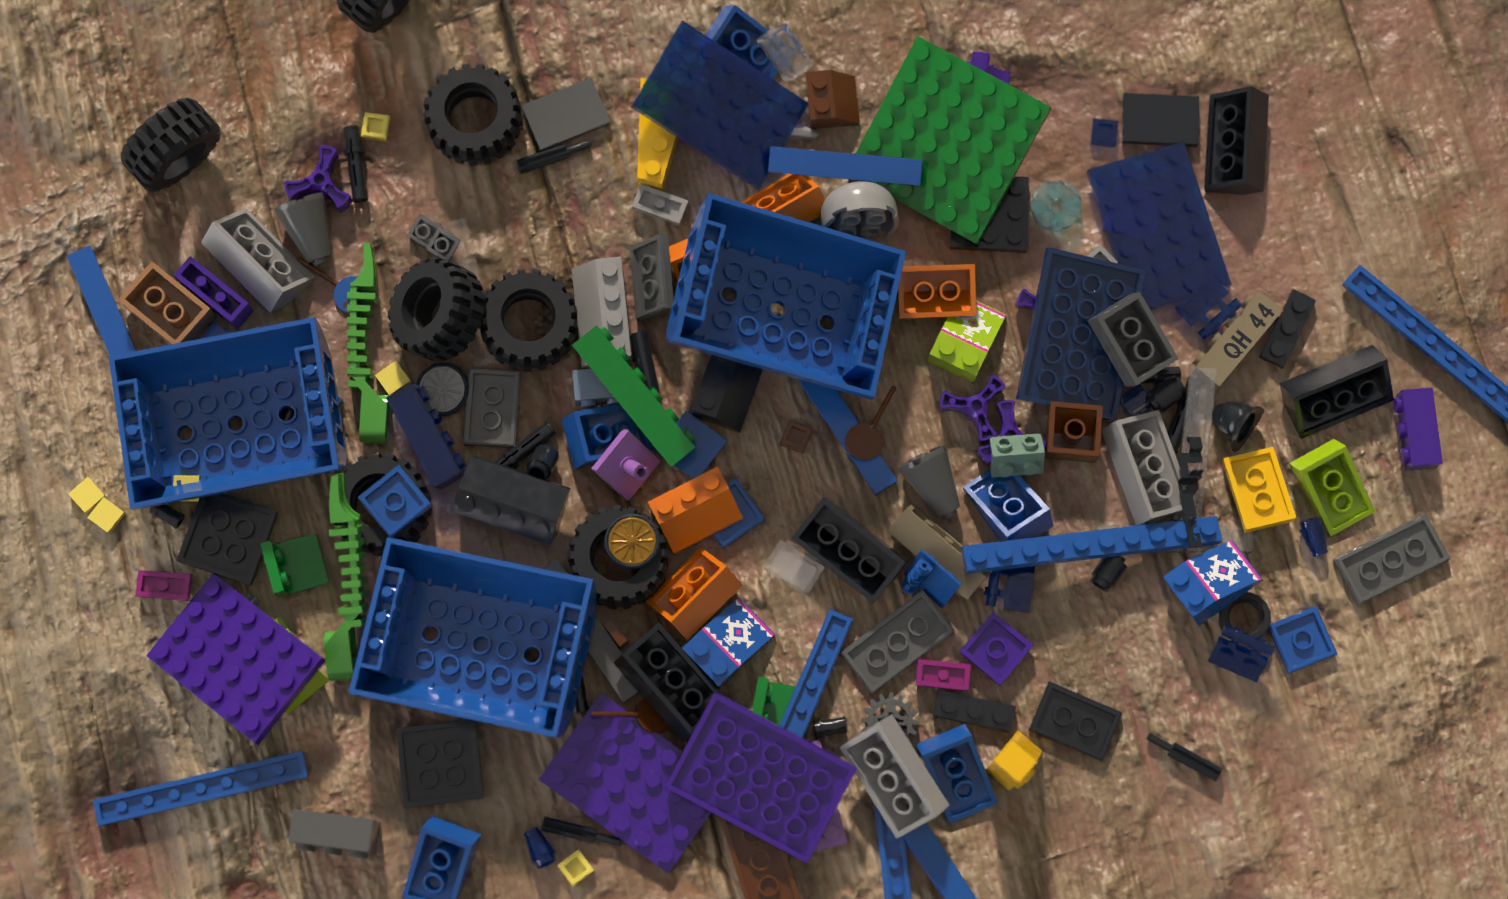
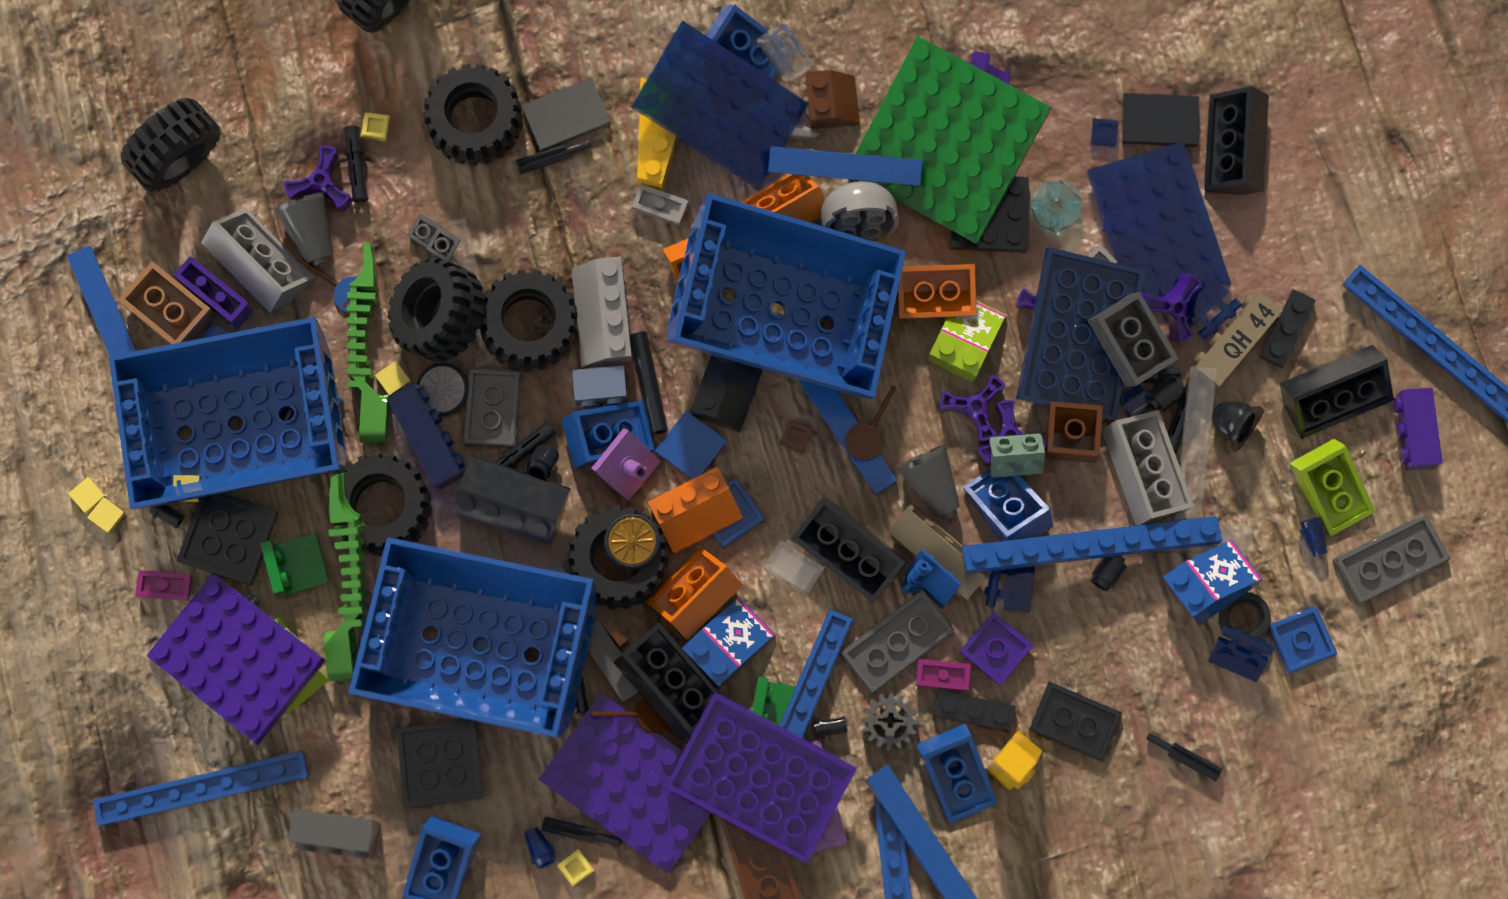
(394, 501): blue tile -> none
(634, 396): green brick -> none
(651, 277): dark grey tile -> none
(894, 776): light grey slope -> none
(1174, 306): none -> dark purple piece
(1193, 456): black piece -> none
(1259, 489): yellow plate -> none

